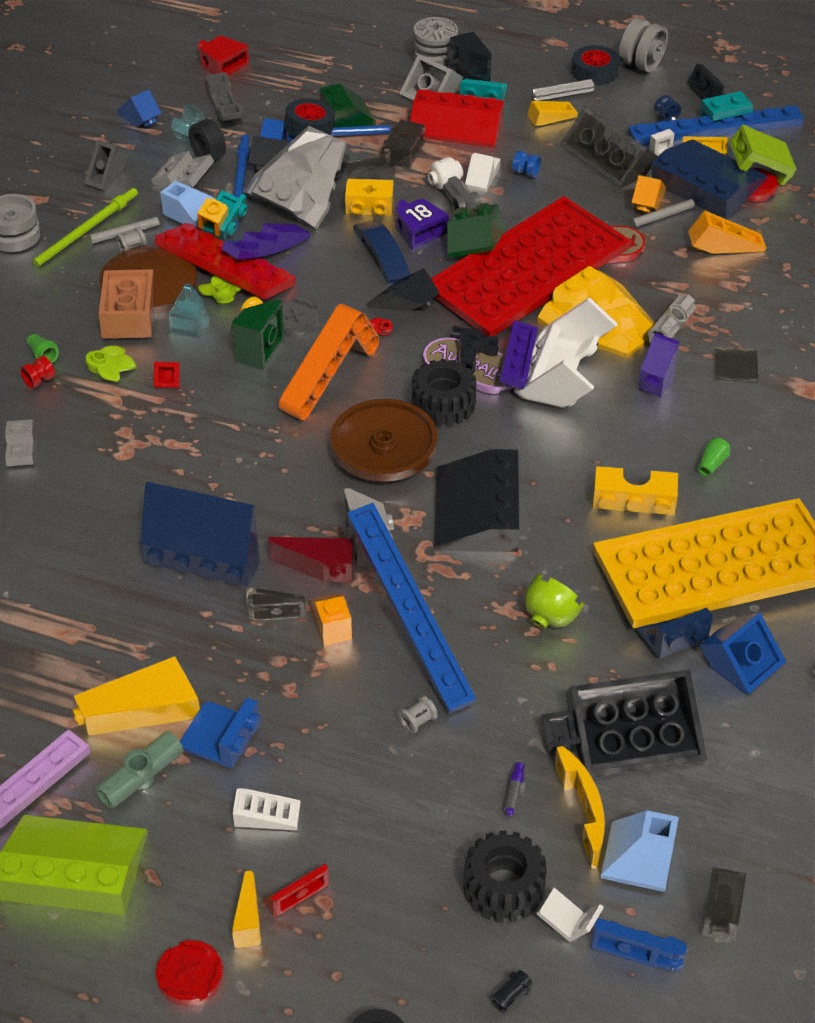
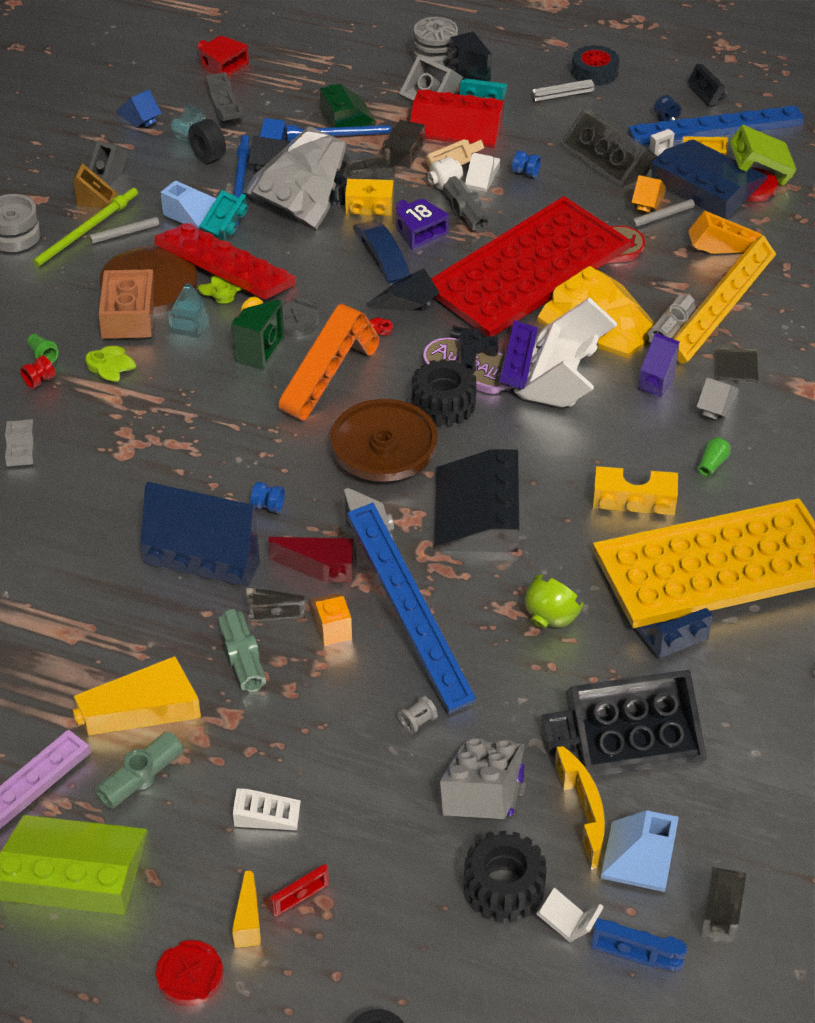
(91, 189): none -> pearl gold slope
(131, 240): light grey bush -> none
(167, 374): red slope -> none
(182, 169): light grey slope -> none
(214, 212): yellow window -> none
(221, 732): blue bracket -> none
(242, 650): none -> sand green piece
(267, 497): none -> blue wheel
(270, 240): dark purple slope -> none
(308, 113): black wheel -> none
(337, 196): none -> black bush
(458, 151): none -> tan hinge
(474, 229): dark green slope -> none
(481, 779): none -> light grey slope
(517, 986): black pin -> none
(550, 112): yellow slope -> none
(643, 44): light grey wheel -> none
(716, 398): none -> light grey slope
(723, 298): none -> yellow plate
(725, 106): teal bracket -> none
(744, 652): blue slope -> none

